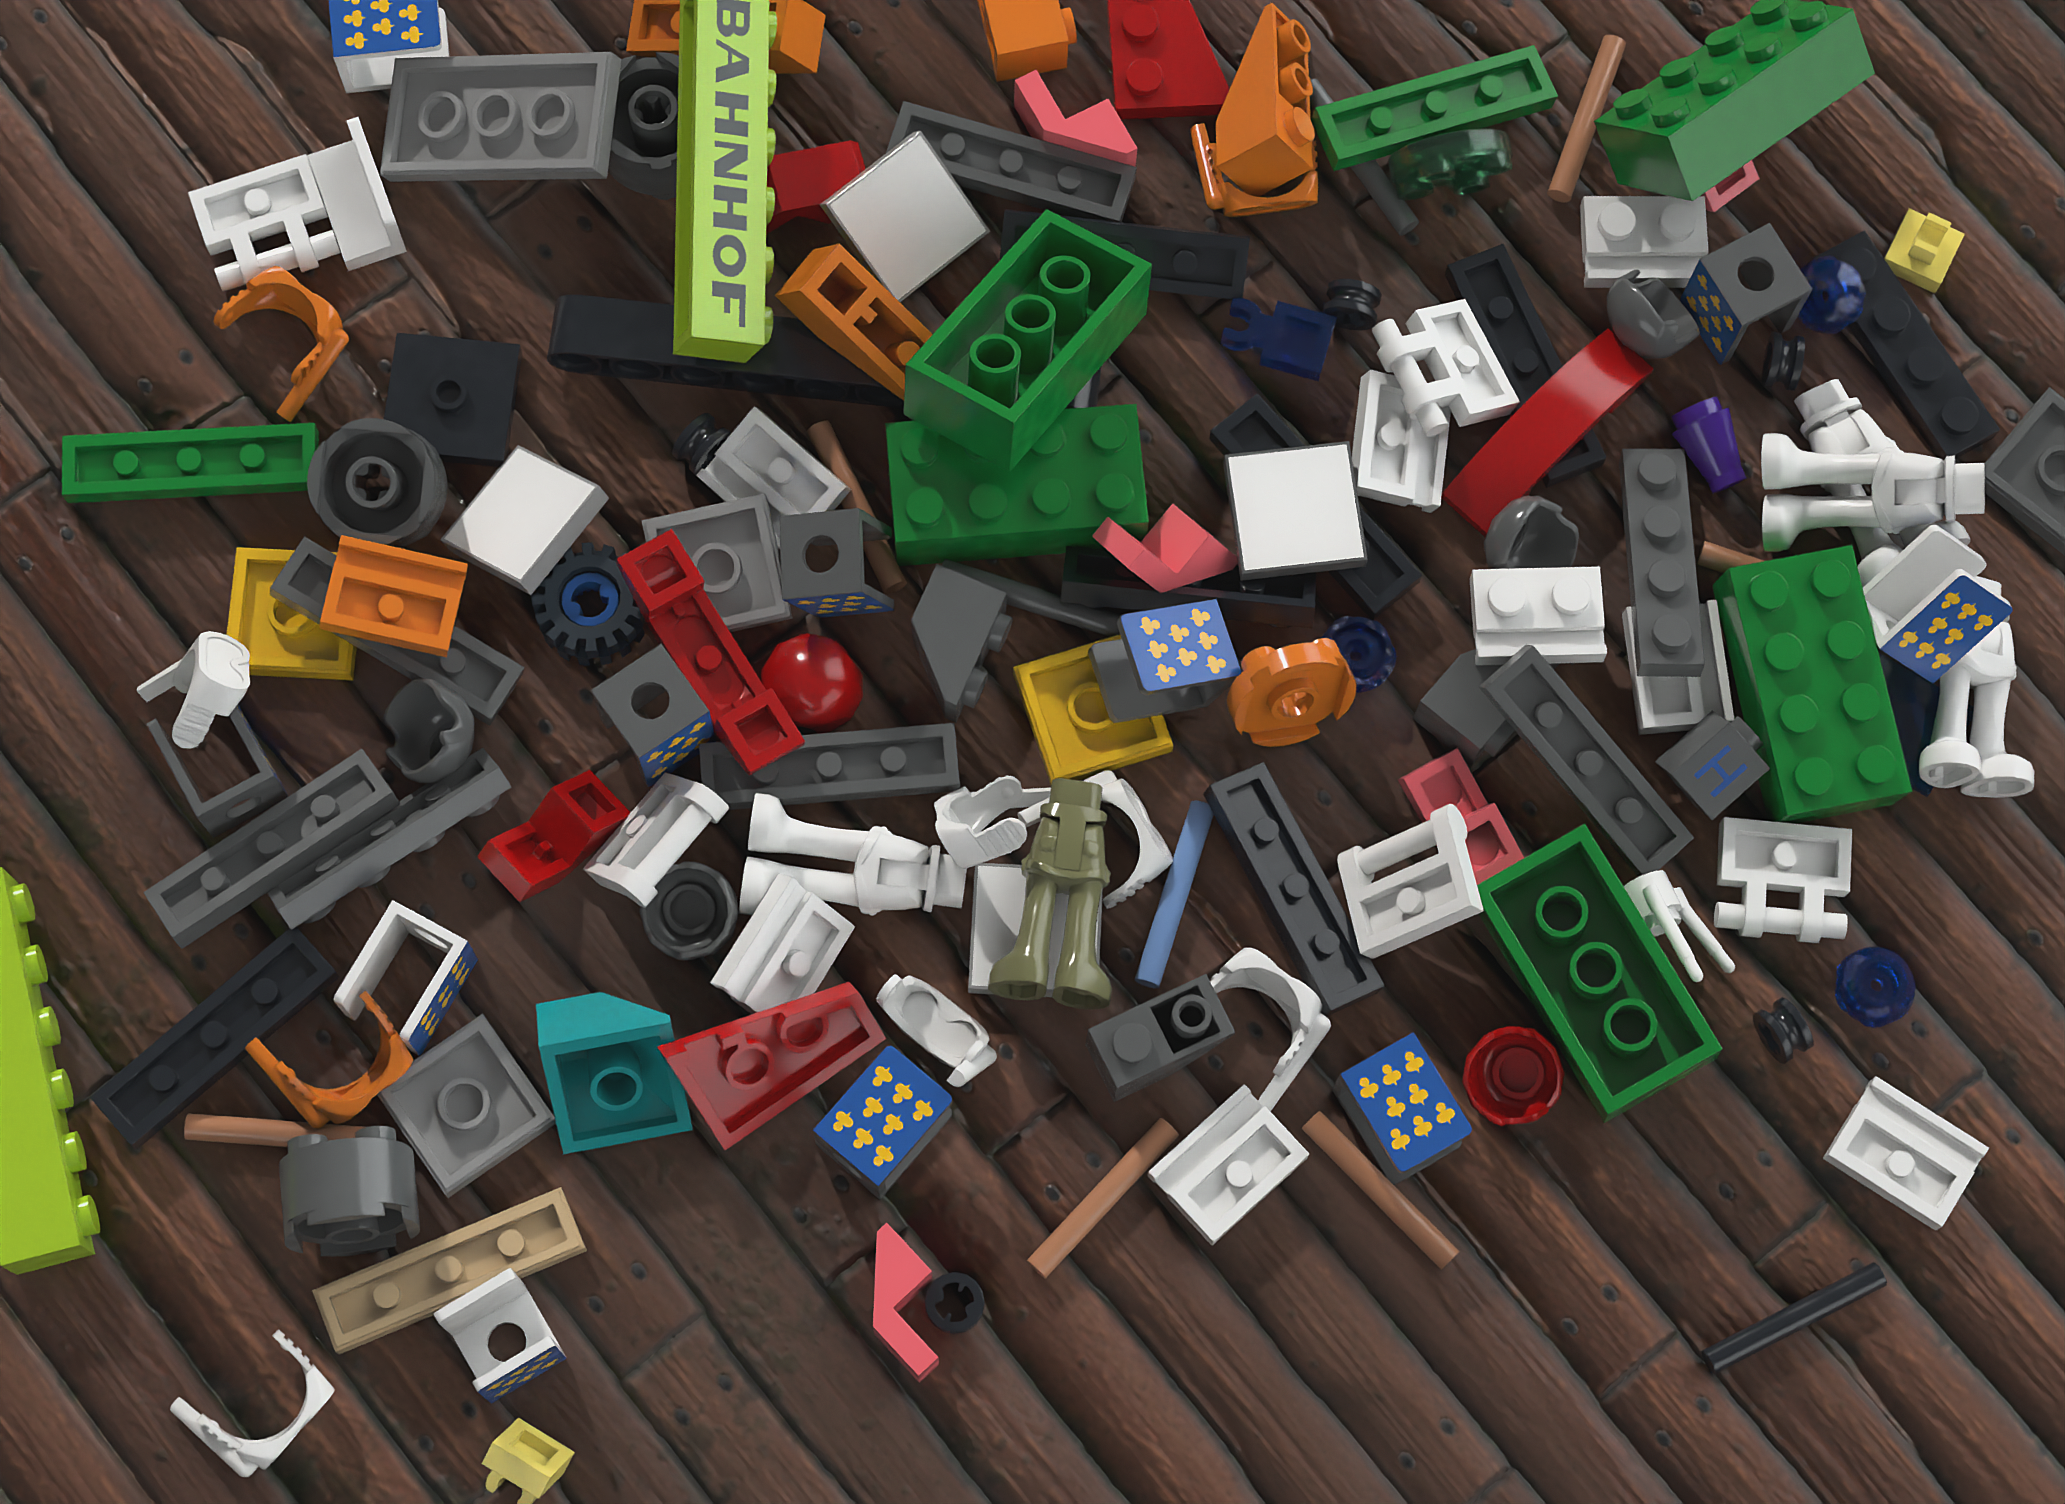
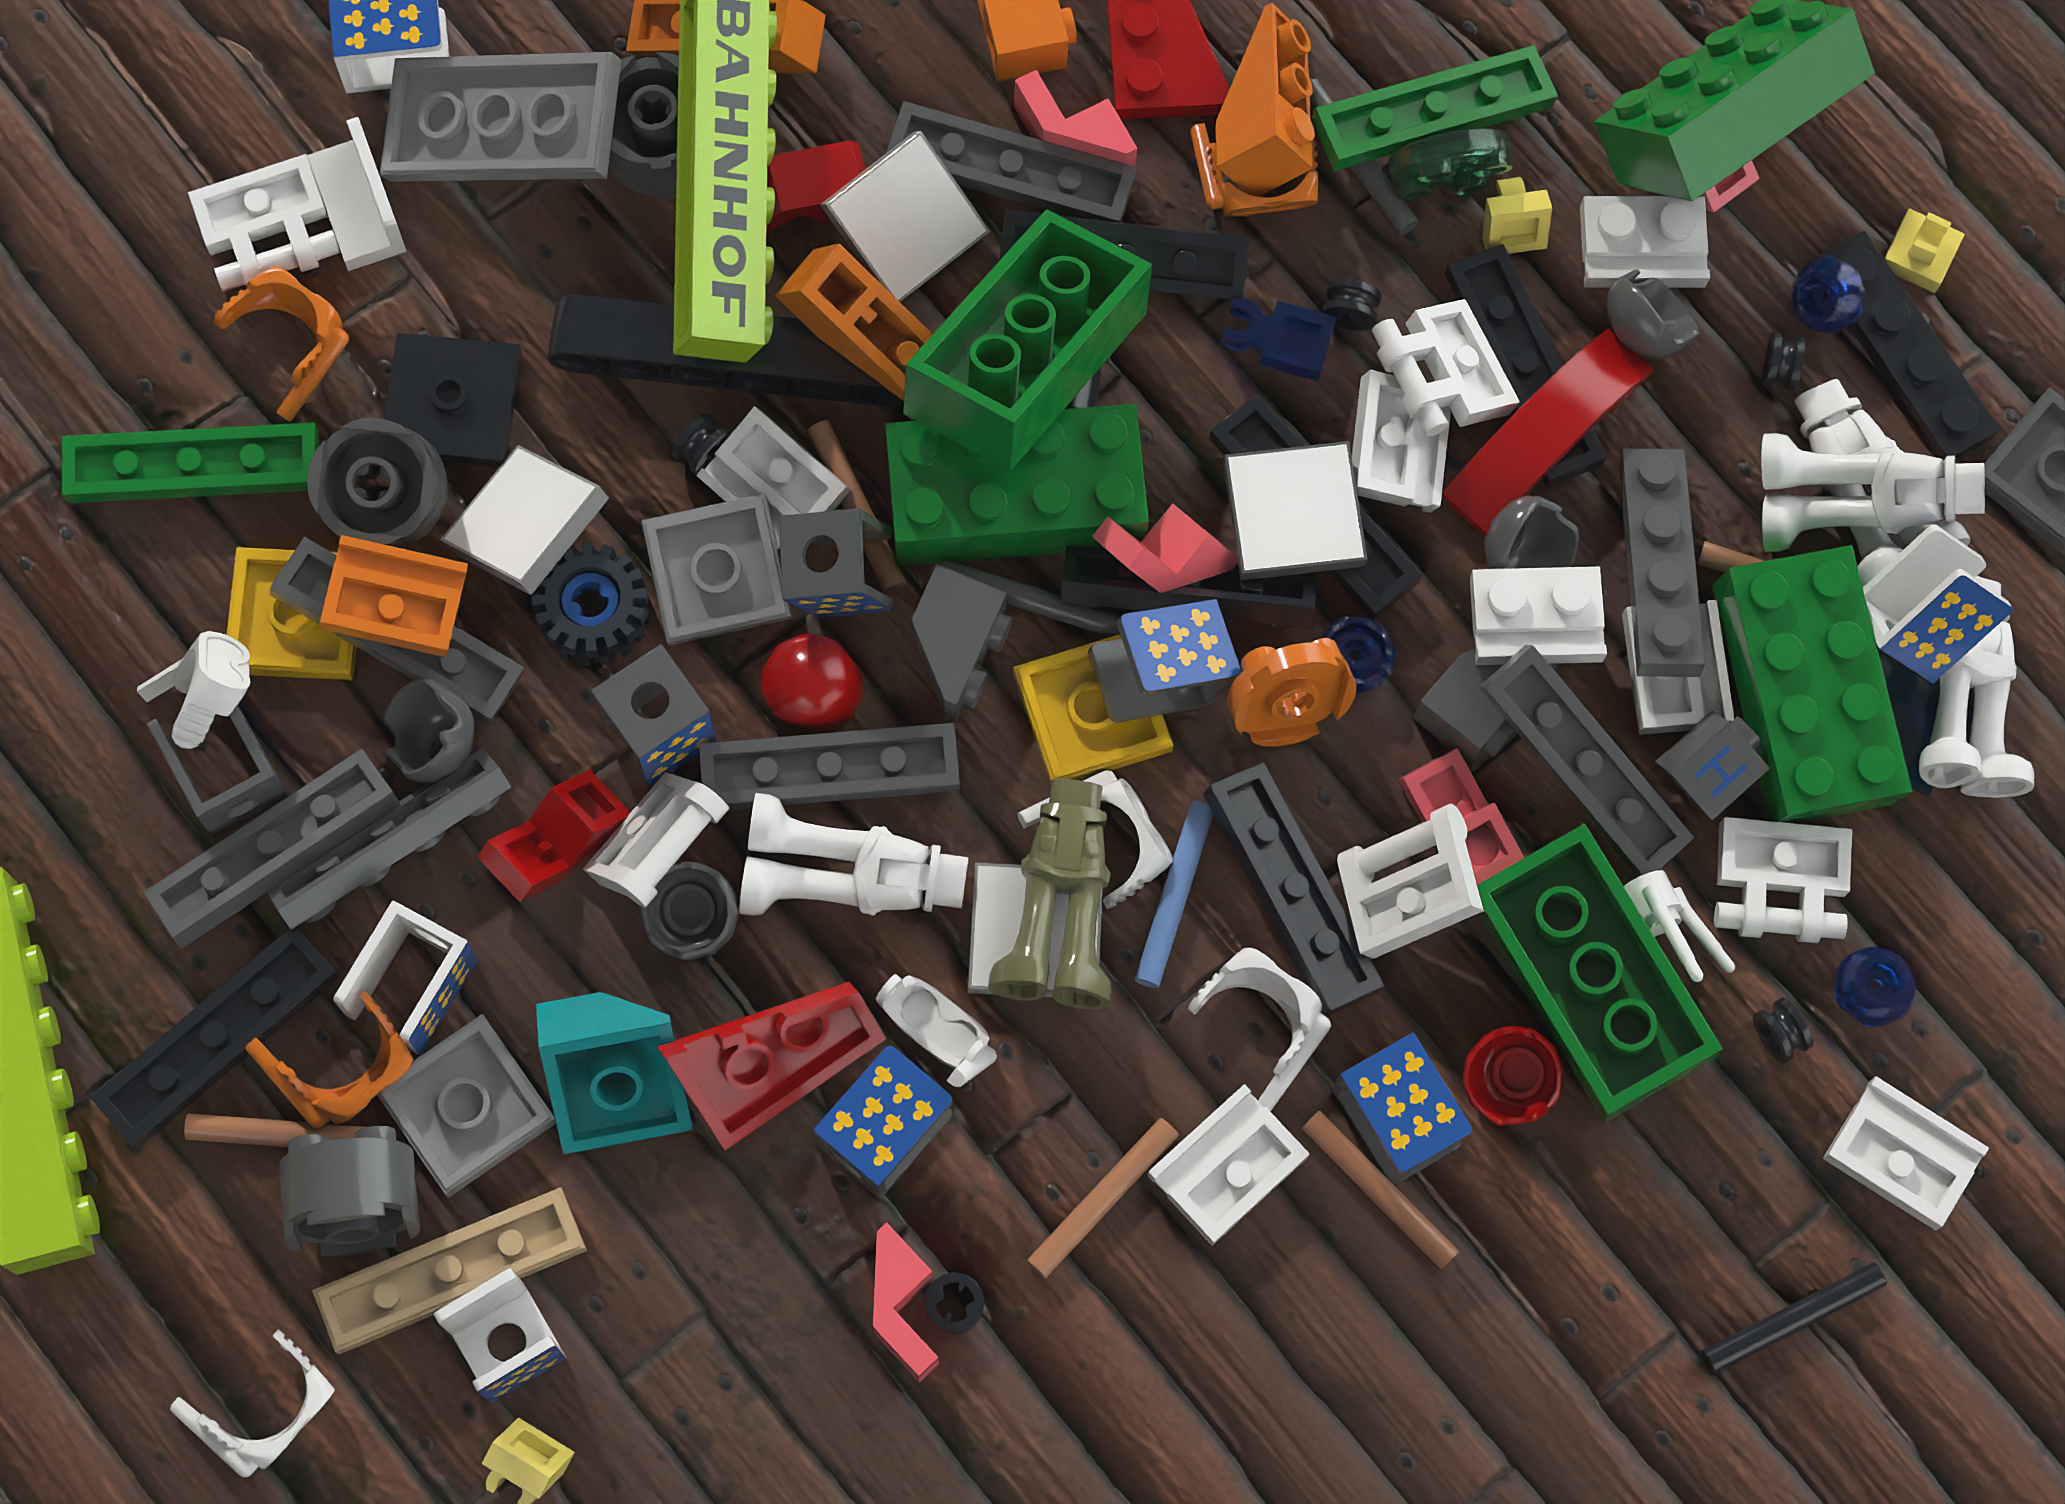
(692, 632): red slope -> none
(783, 948): white plate -> none
(966, 813): white helmet -> none
(1158, 1037): dark grey slope -> none
(1517, 218): none -> light yellow tile
(1588, 111): nougat bar -> none
(1710, 443): dark purple cone -> none
(1726, 307): dark grey piece -> none

